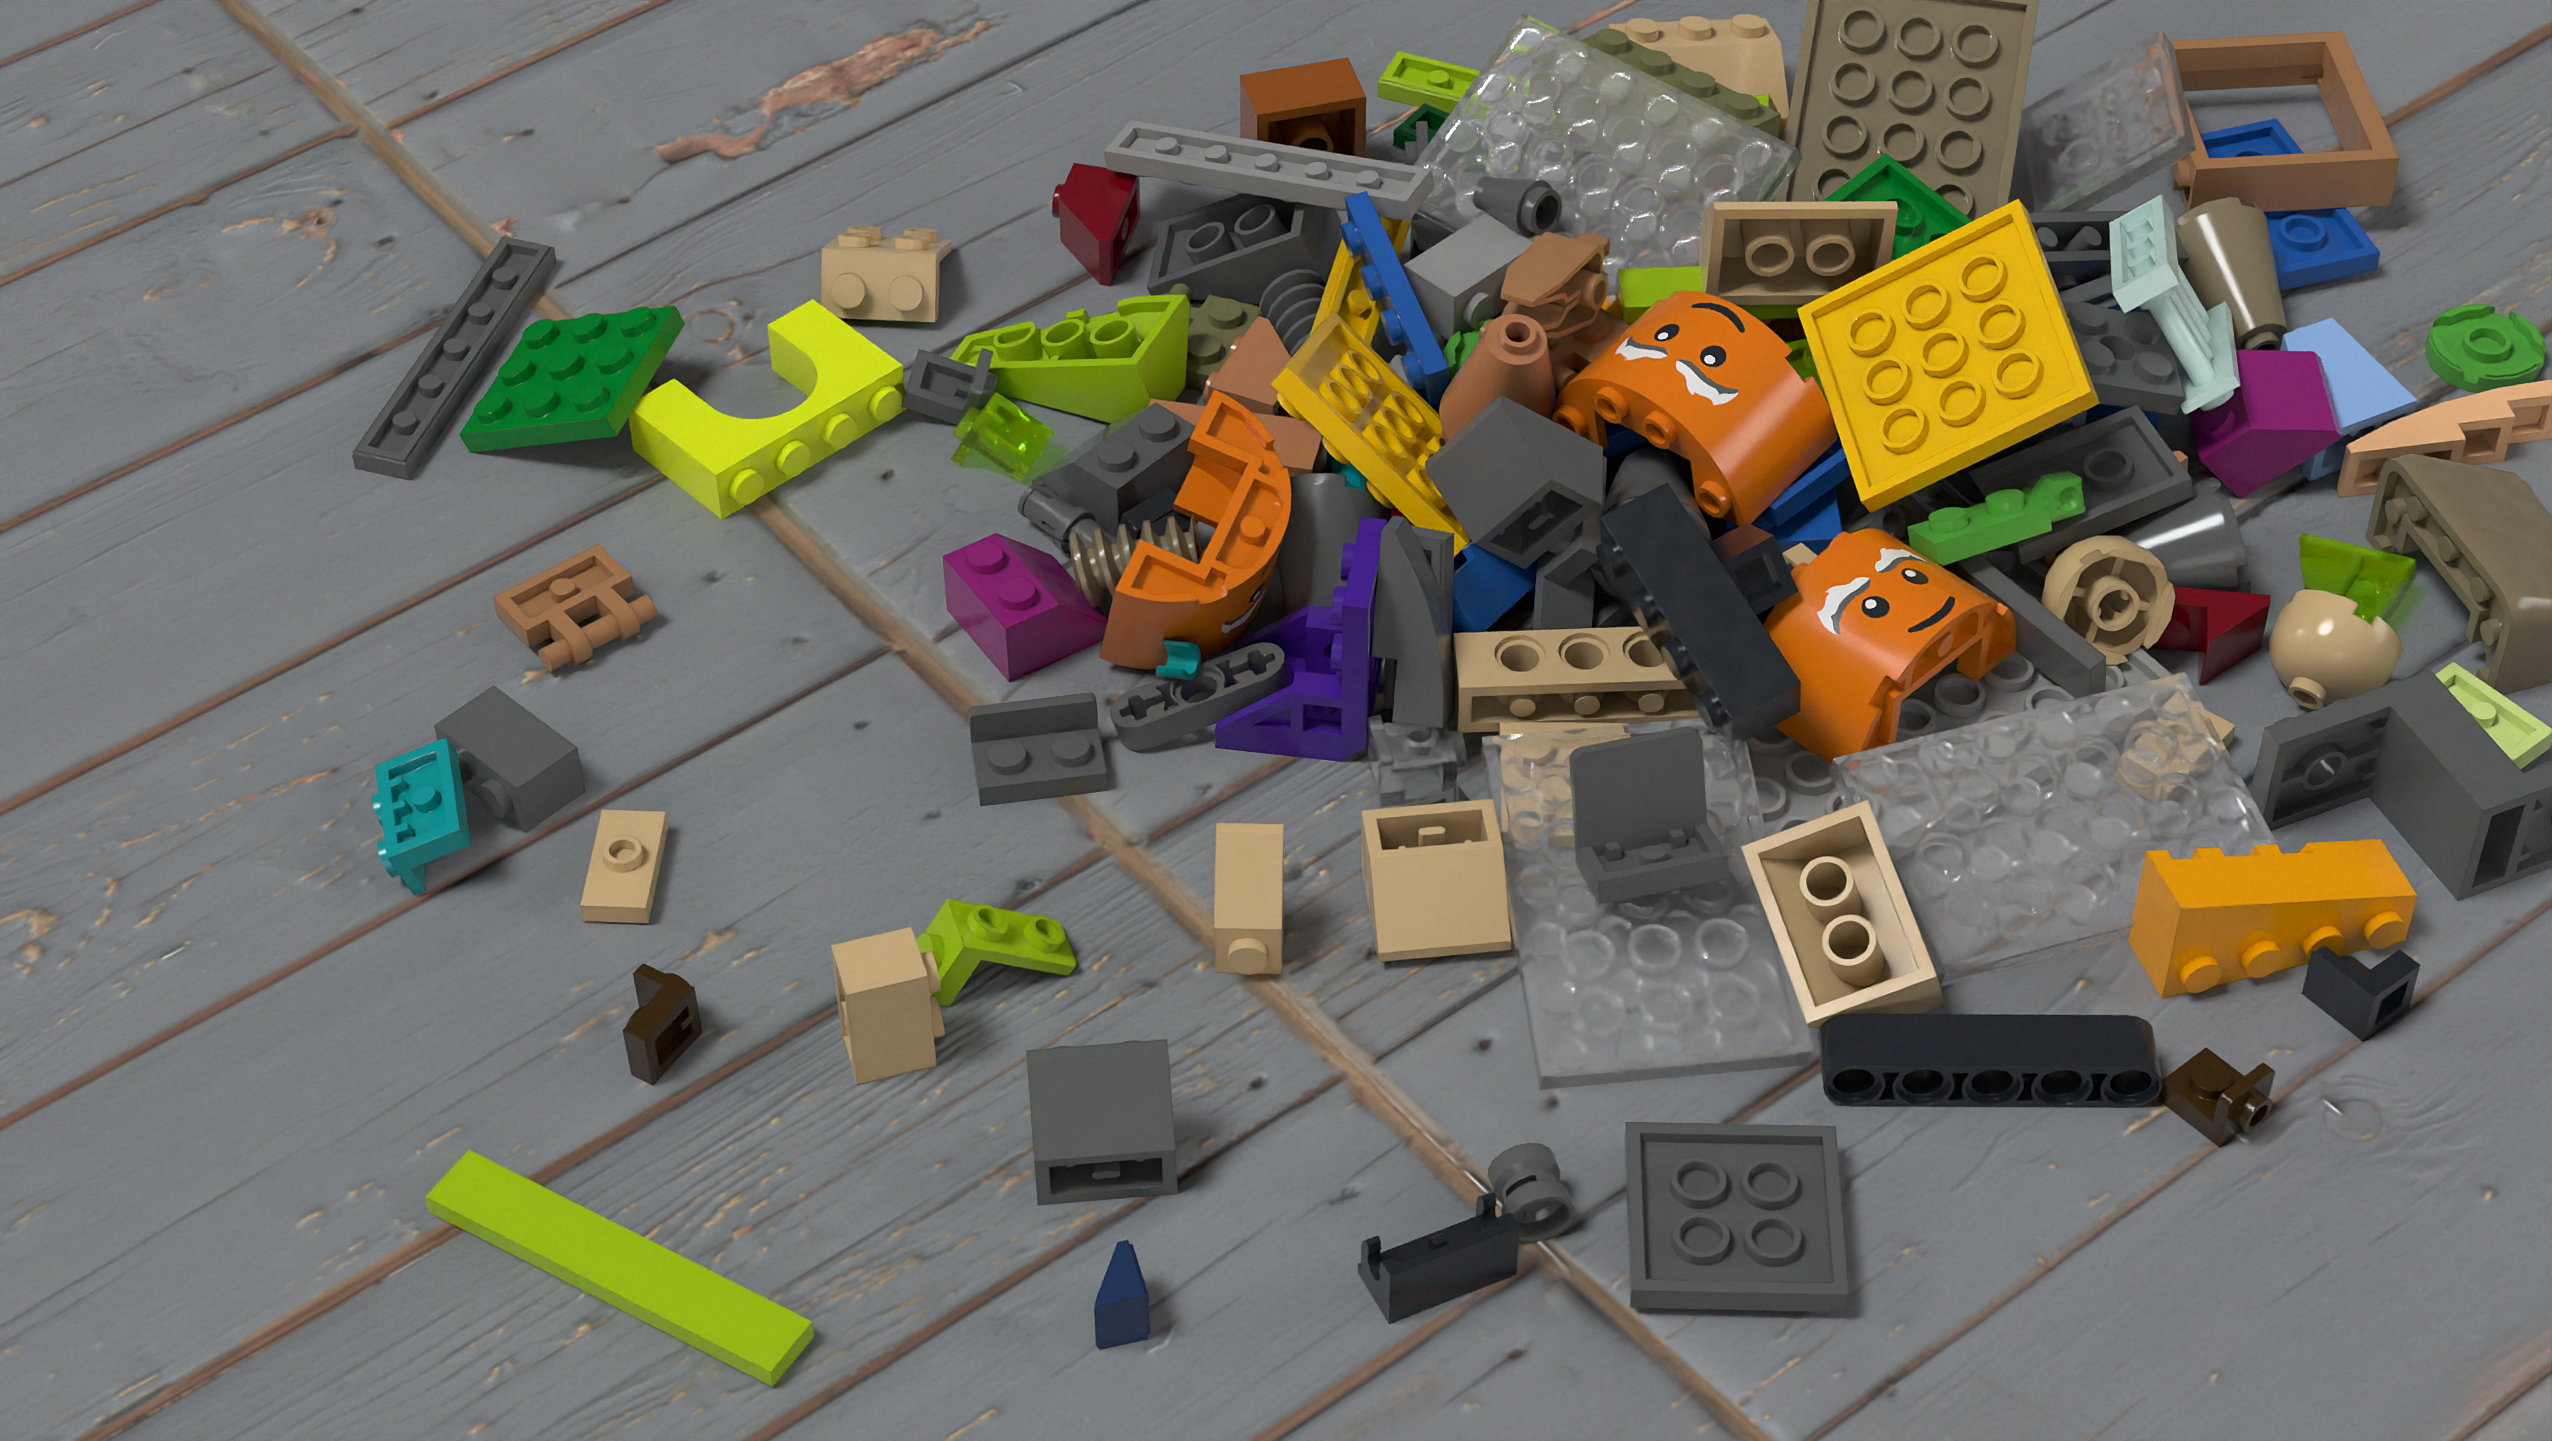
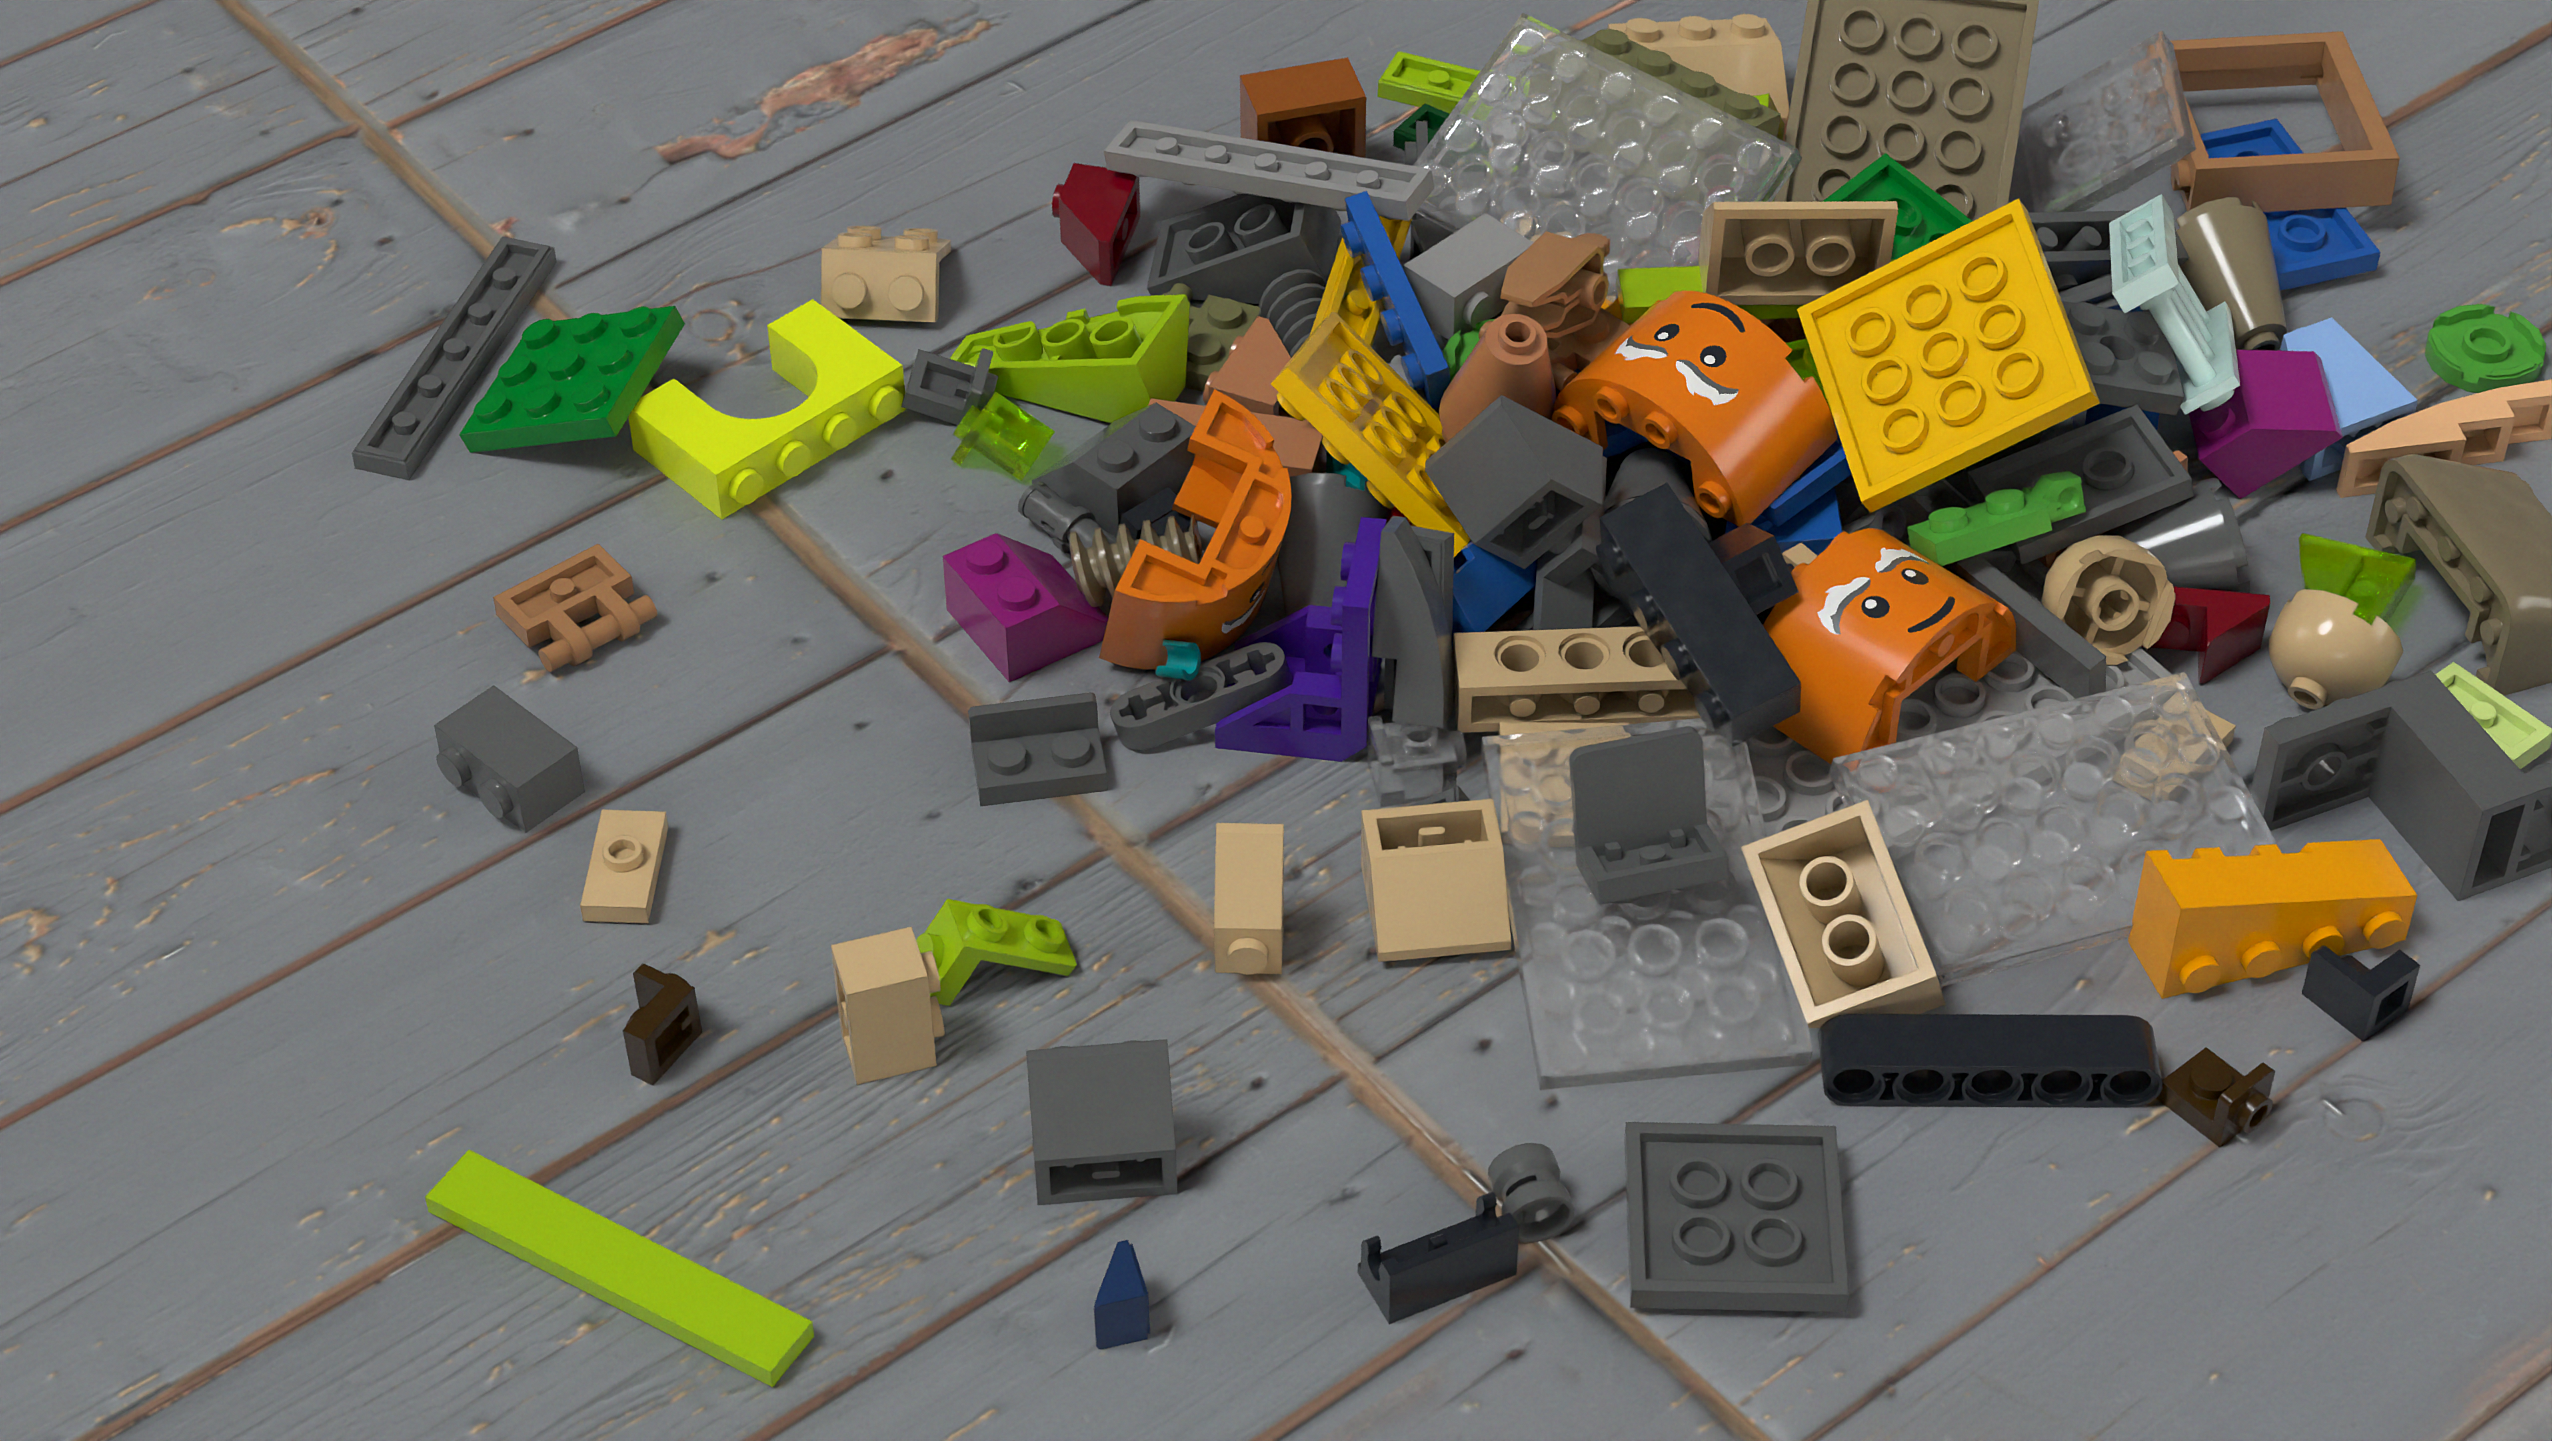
(420, 811): teal bracket -> none
(1521, 204): dark grey cone -> none

